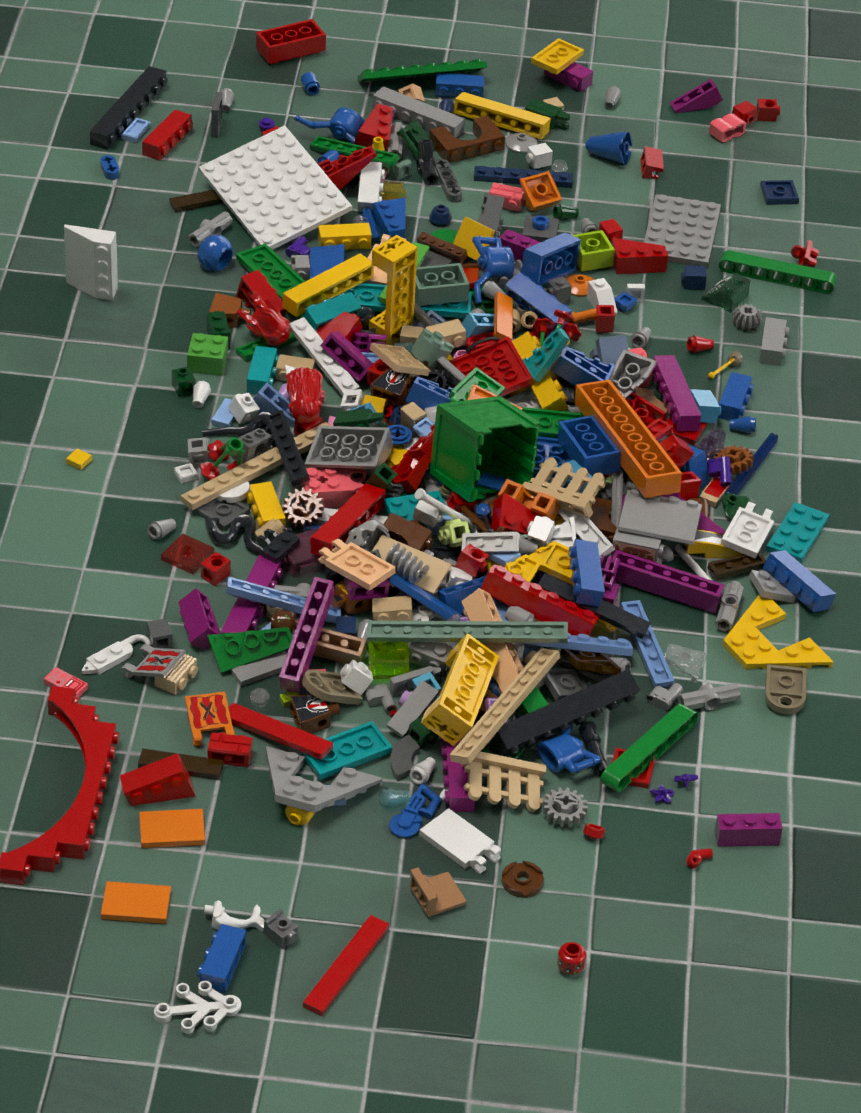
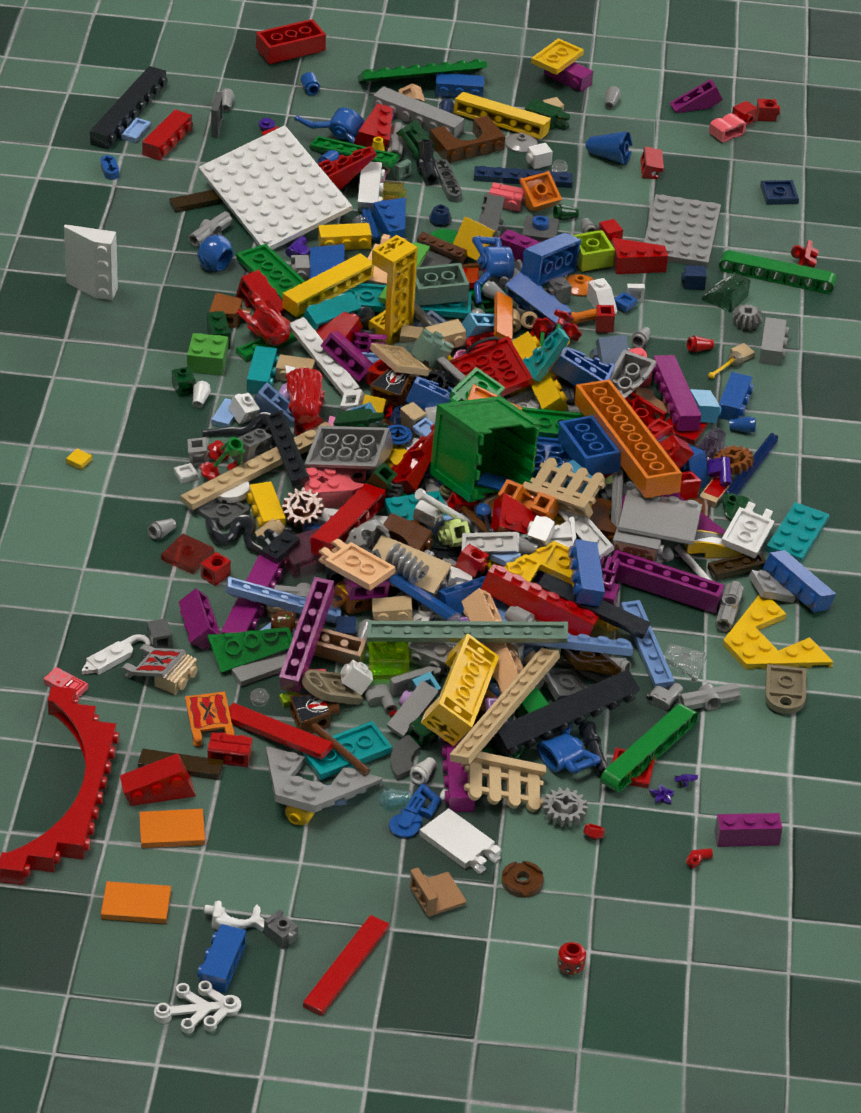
(341, 749): none -> reddish brown bar
(746, 352): none -> tan tile

